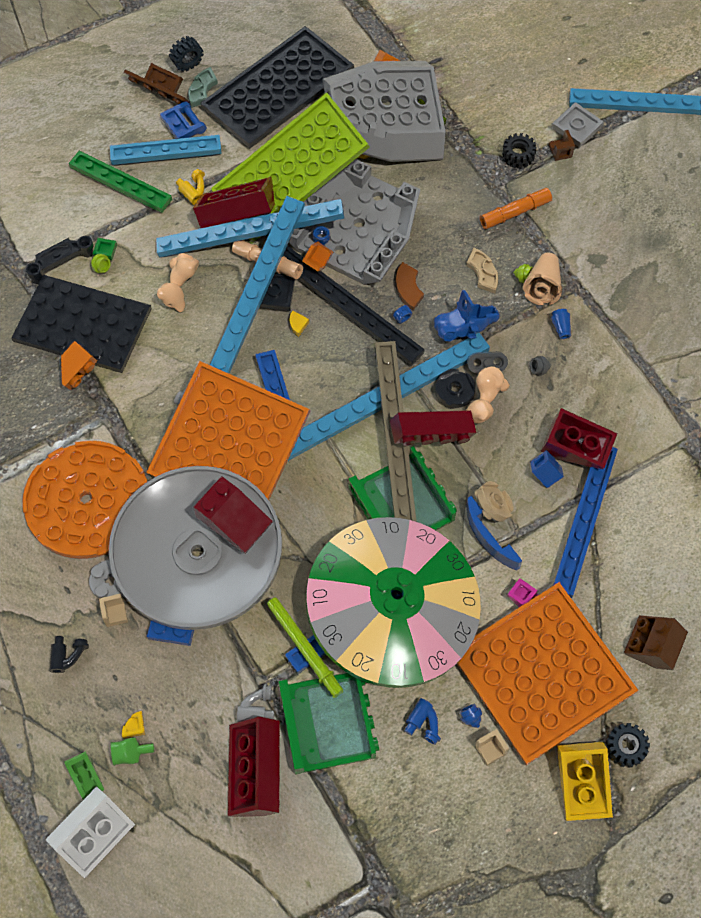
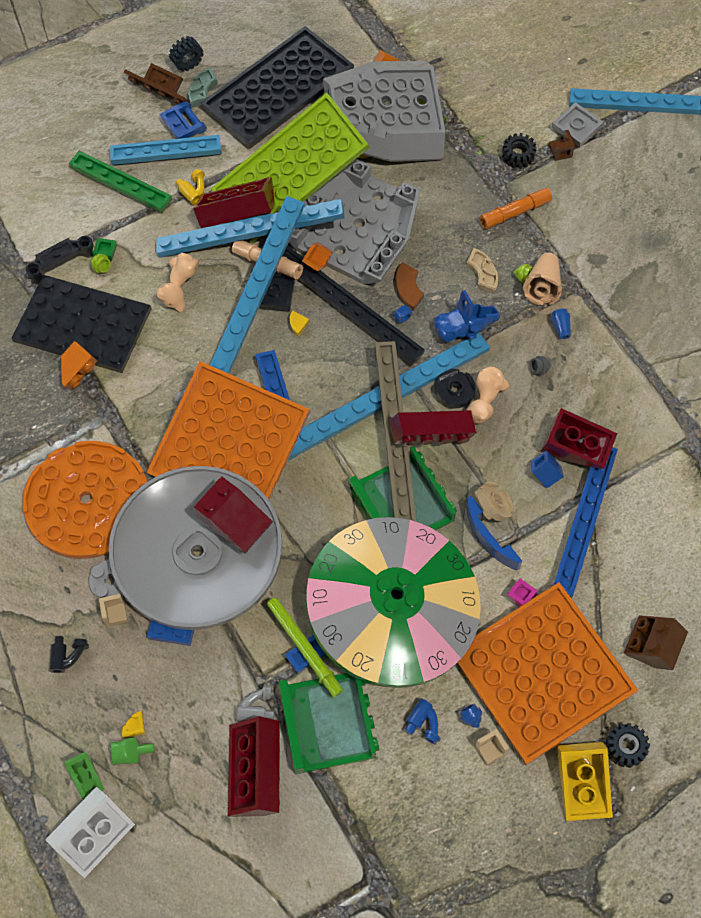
(321, 230): blue axle -> none
(486, 360): dark grey plate -> none

